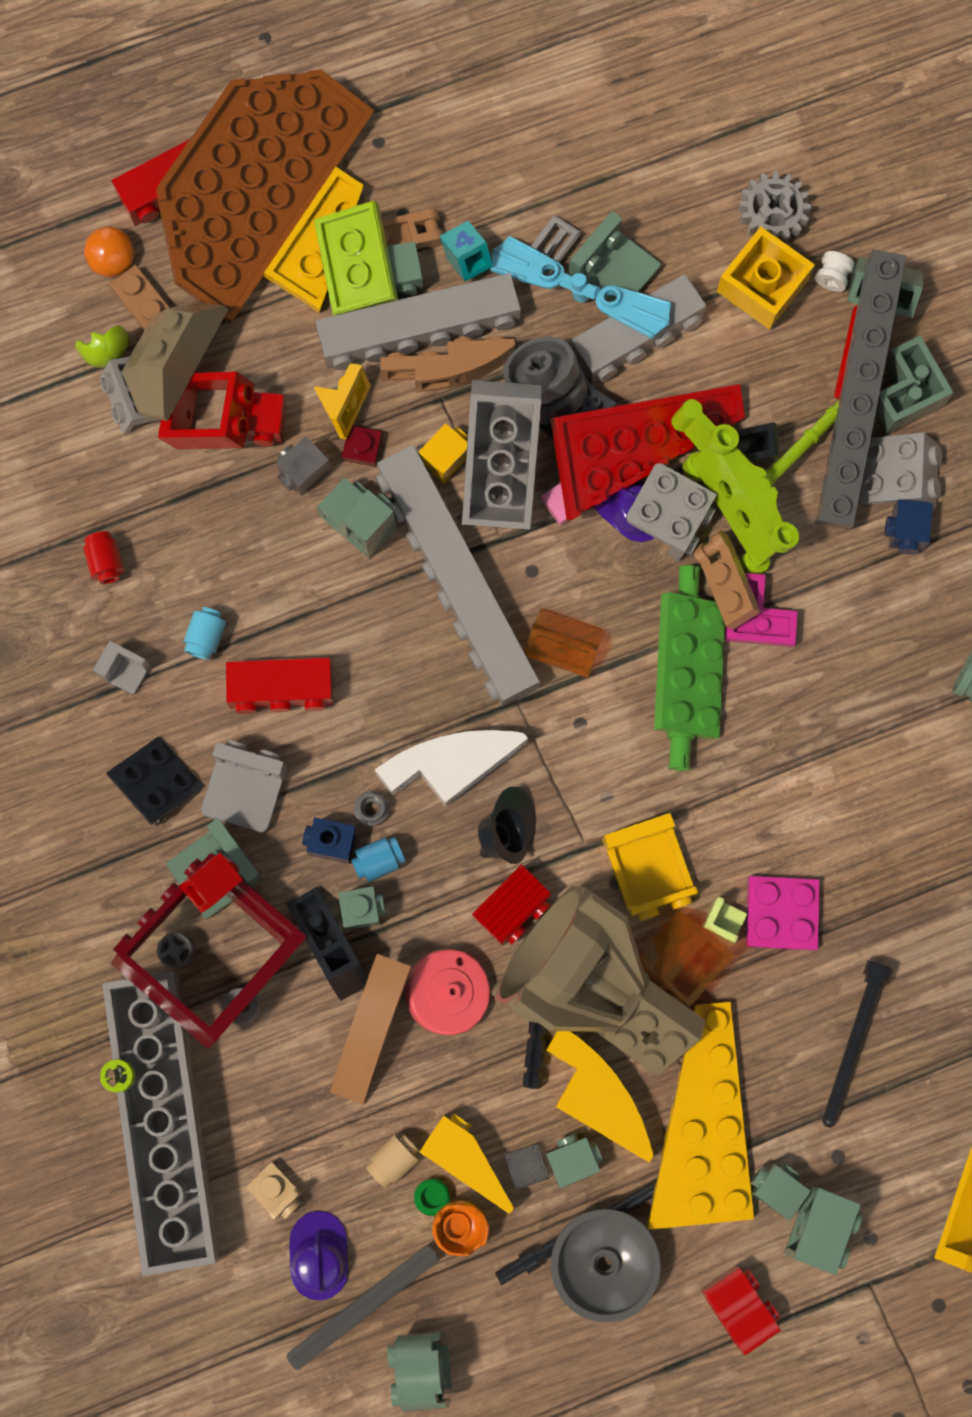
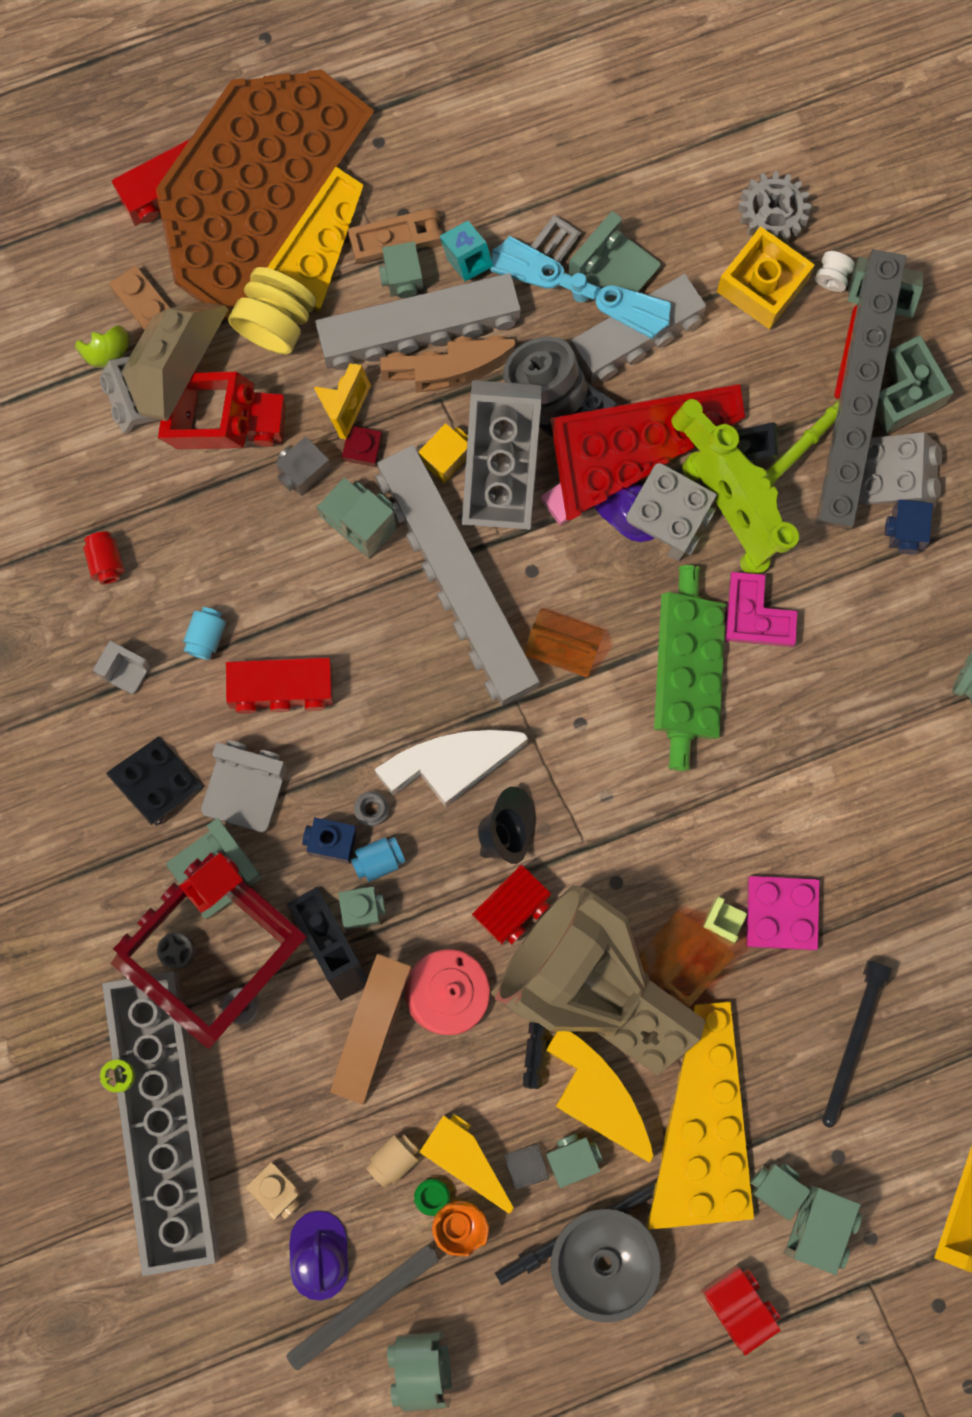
(109, 252): orange hair -> none
(272, 310): none -> light yellow wheel
(355, 258): lime tile -> none
(649, 867): yellow panel -> none
(727, 580): medium nougat plate -> none

